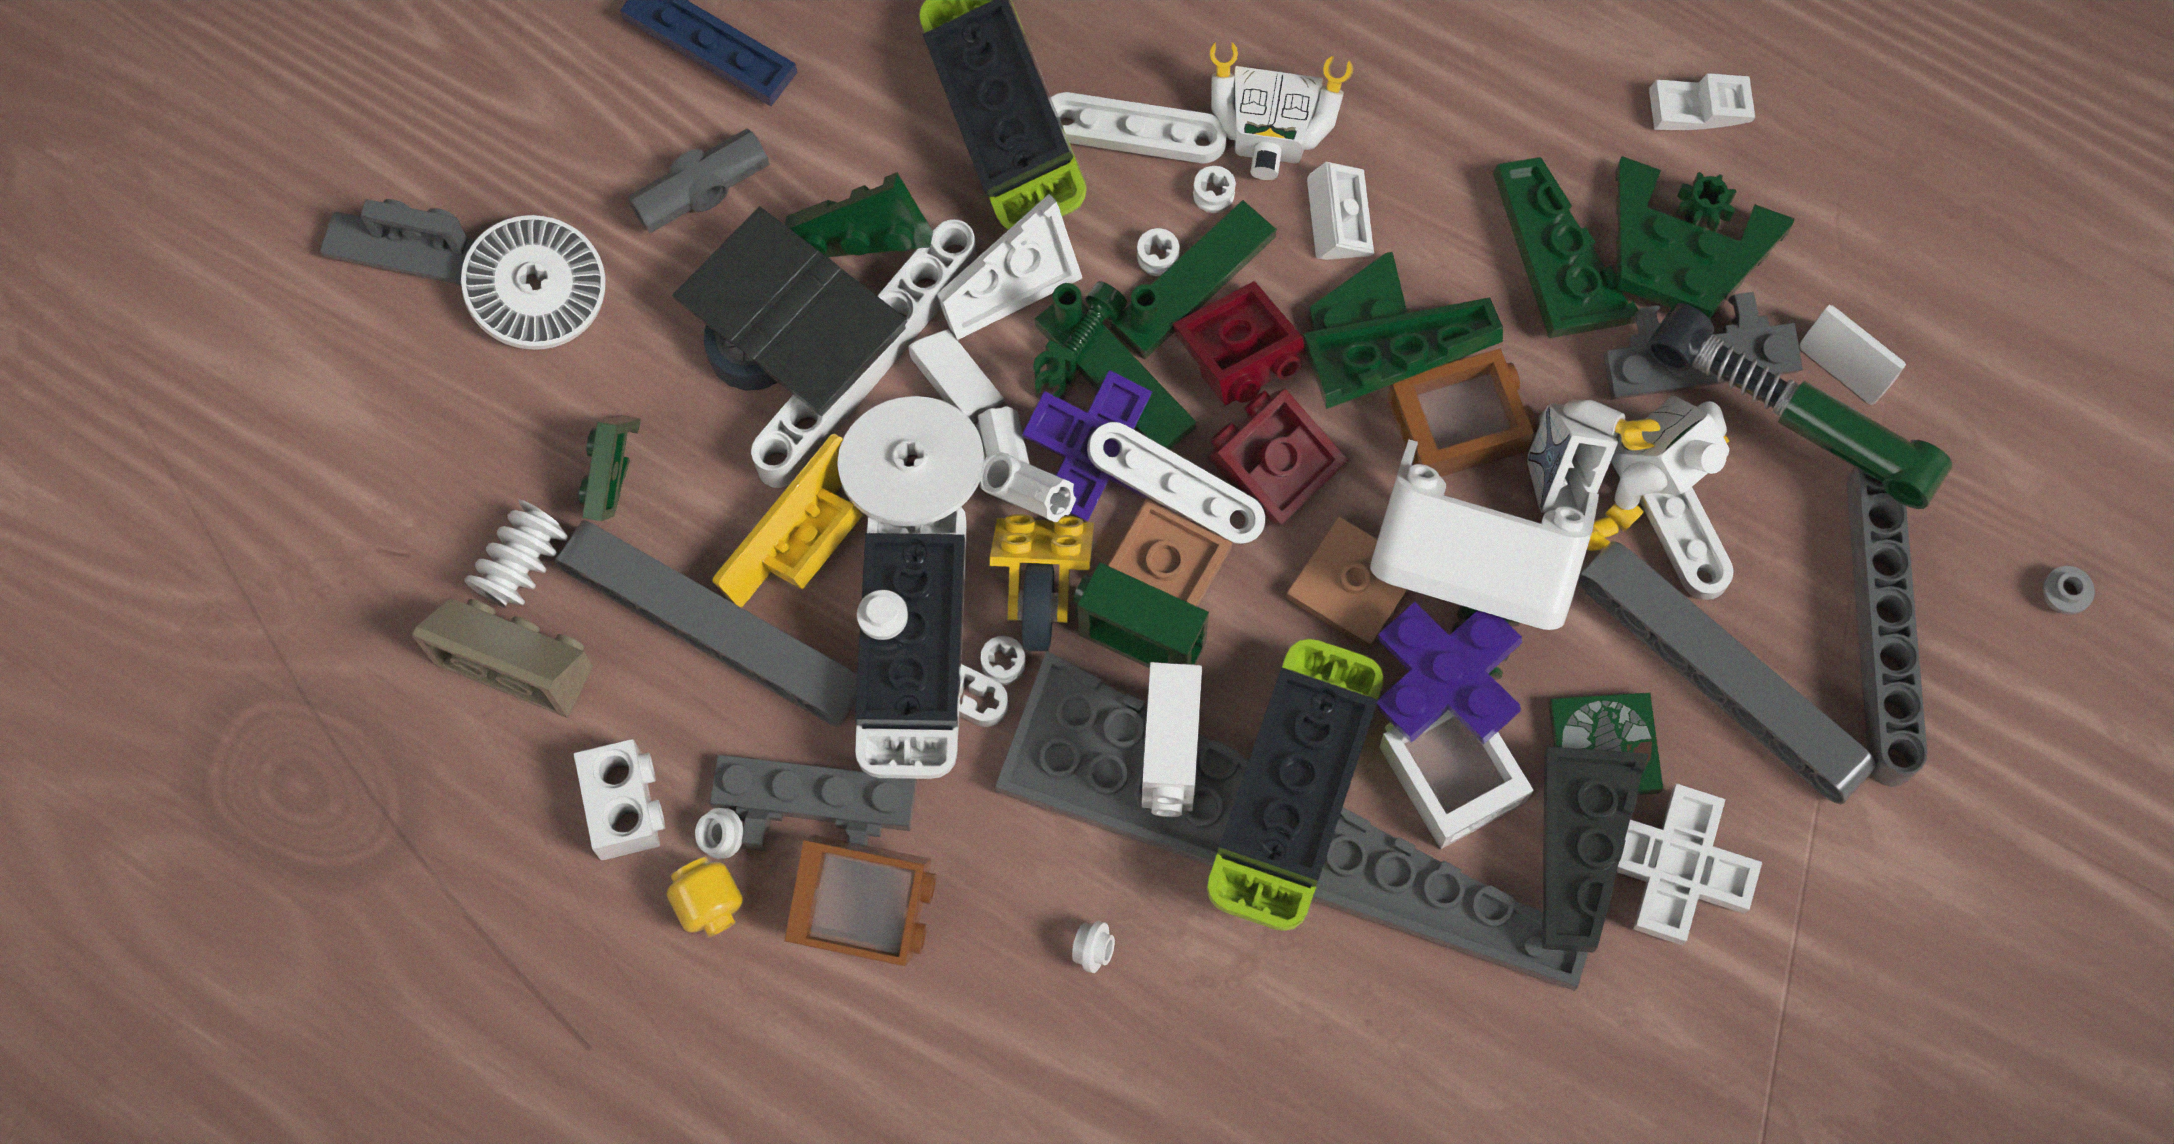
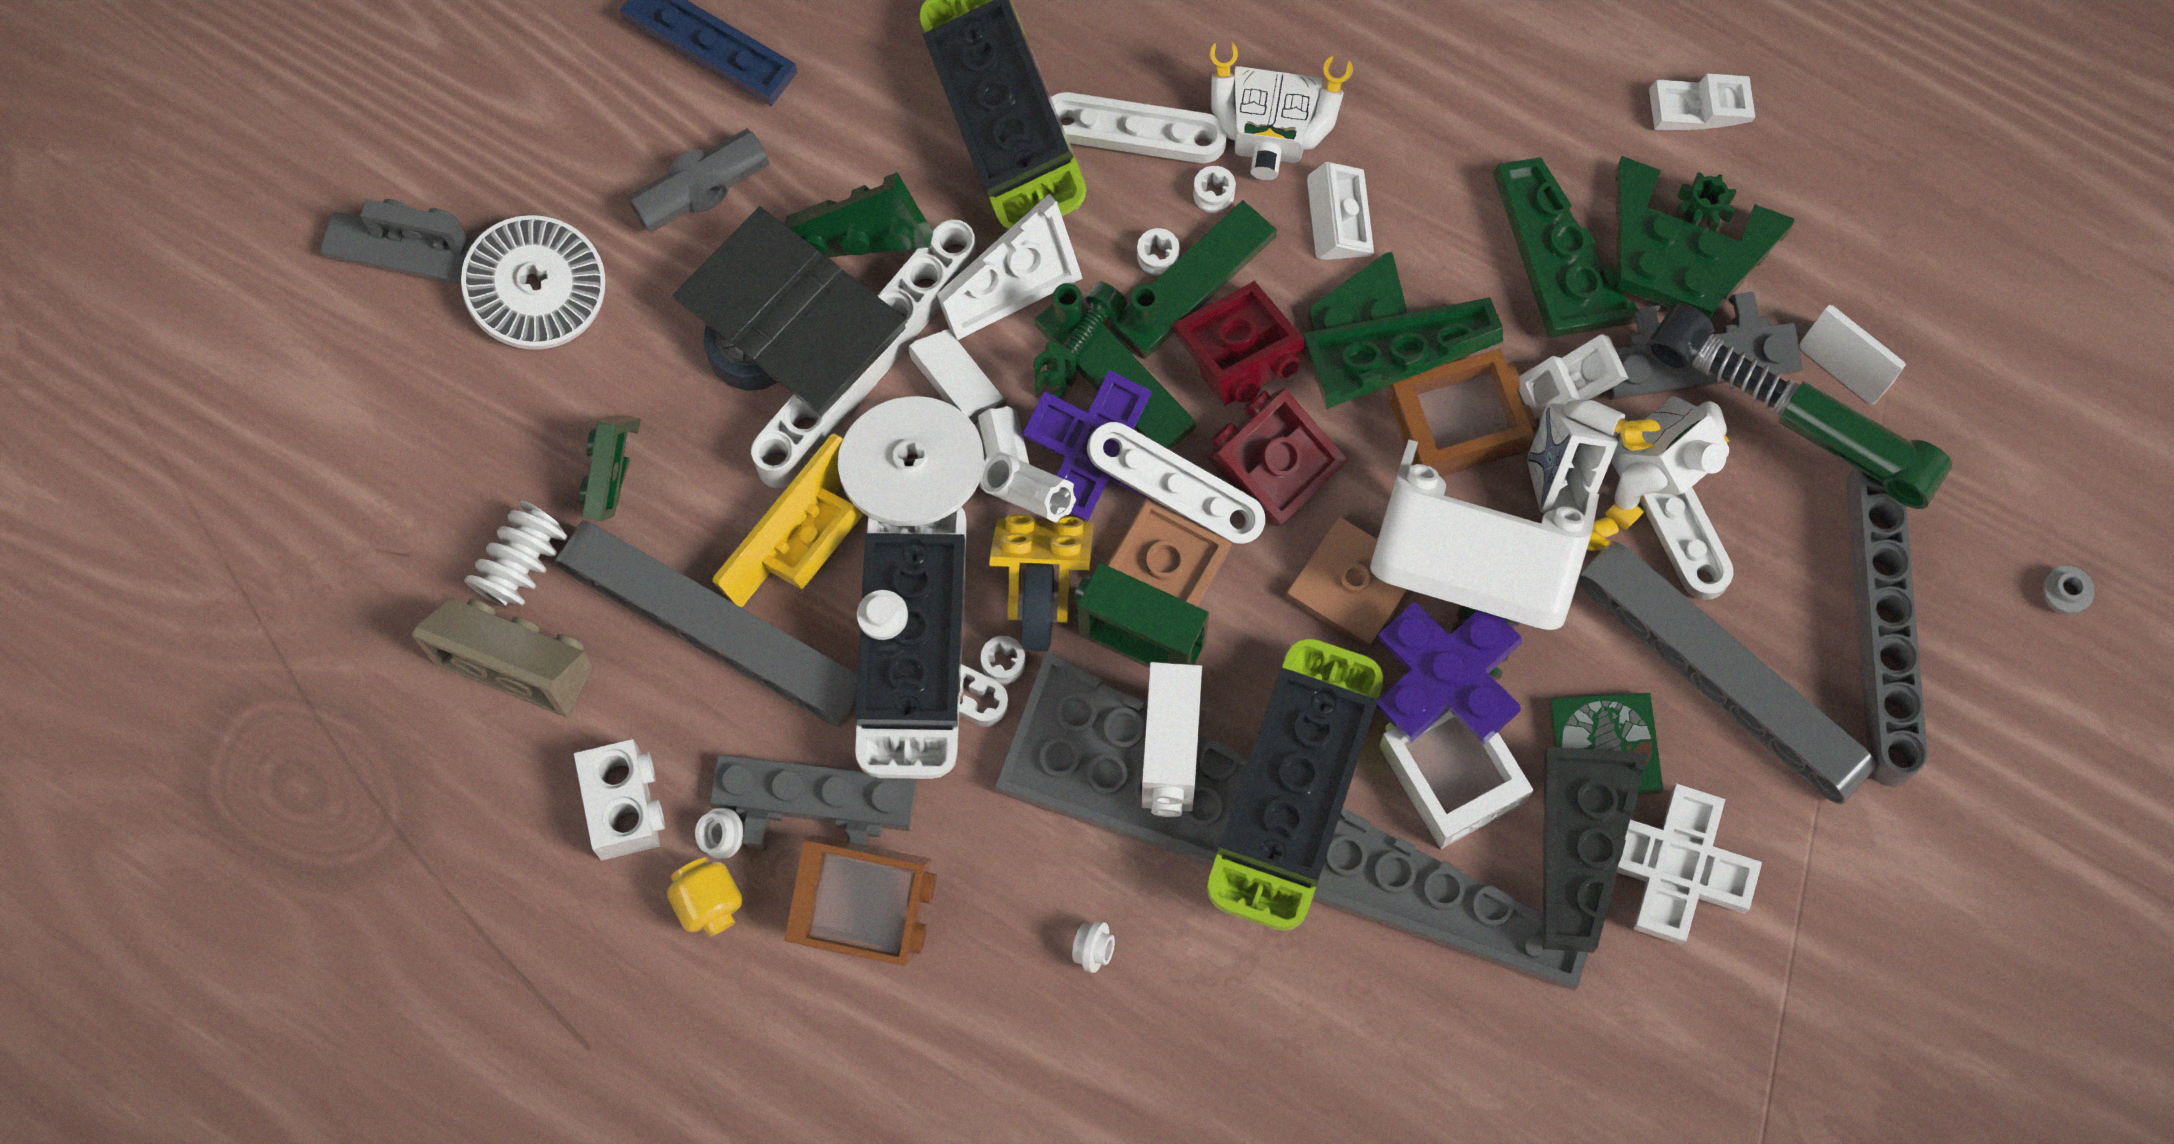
(1573, 377): none -> white slope

